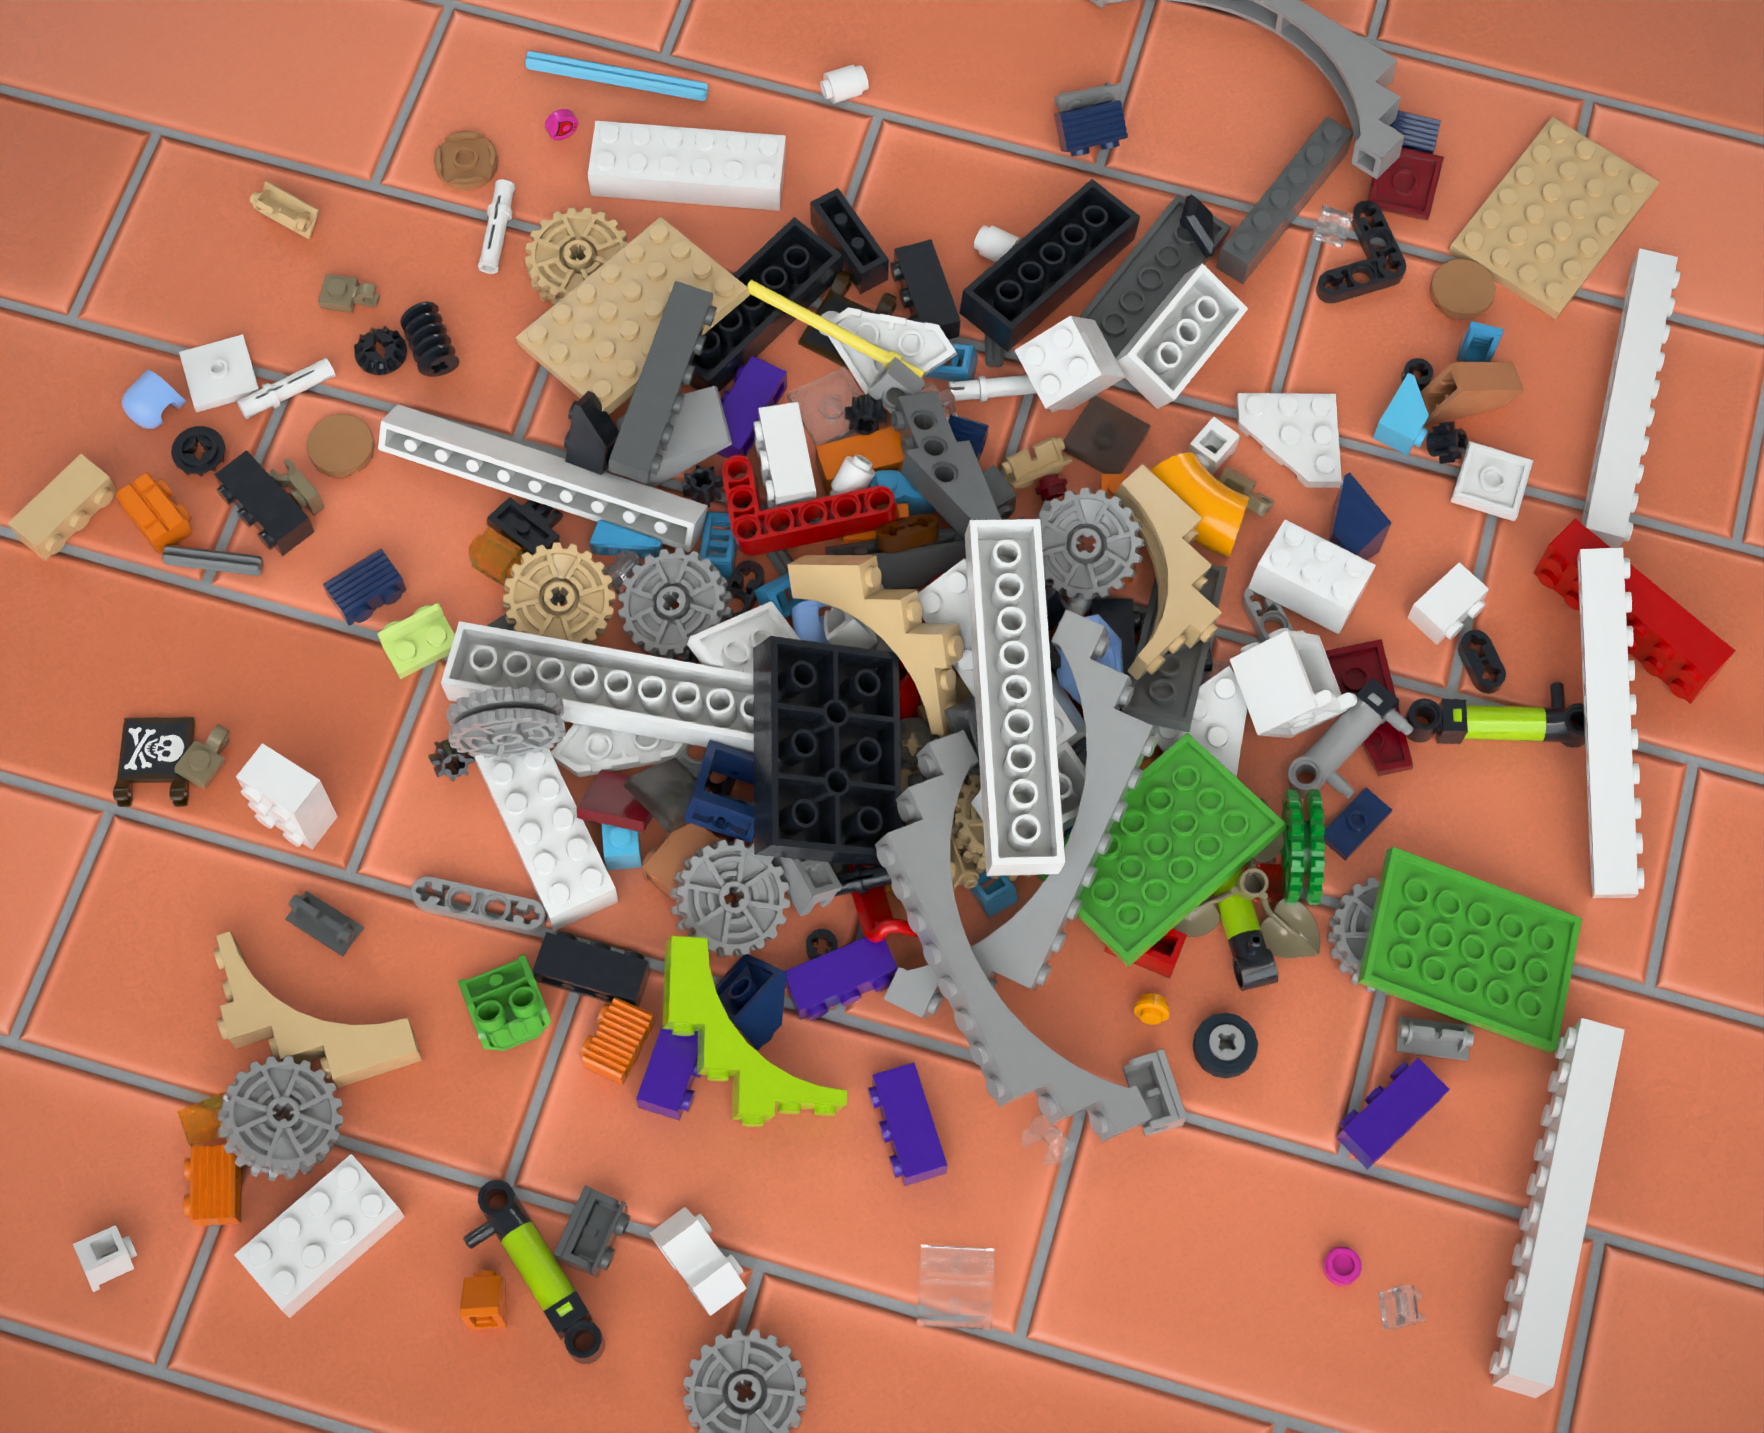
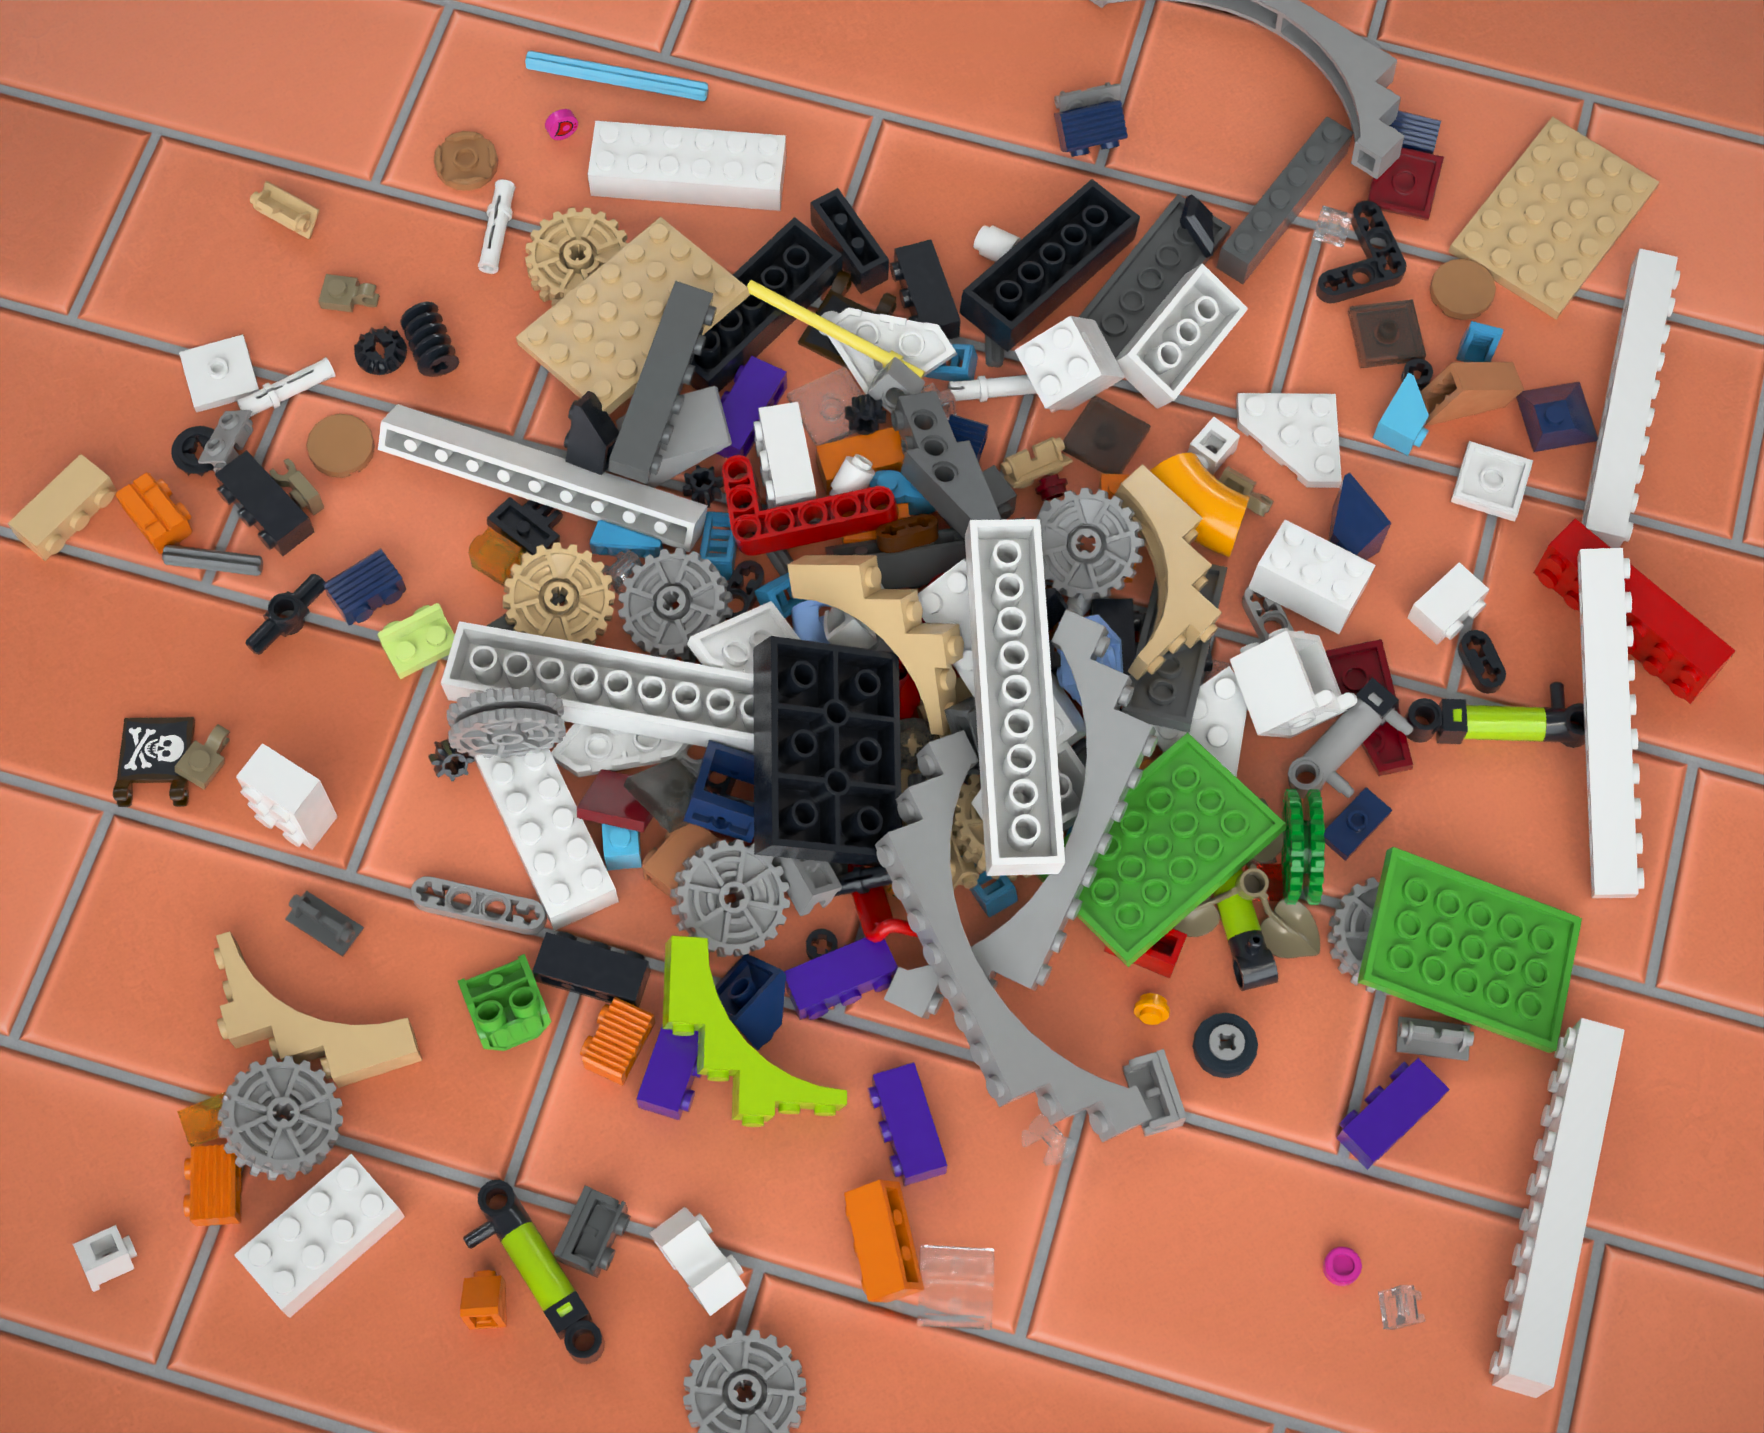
(148, 398): light blue helmet -> none
(231, 432): none -> light grey hinge
(275, 625): none -> black axle
(844, 83): white brick -> none
(883, 1241): none -> orange brick
(1386, 333): none -> clear smoke plate
(1447, 442): black gear -> none
(1556, 416): none -> dark blue slope

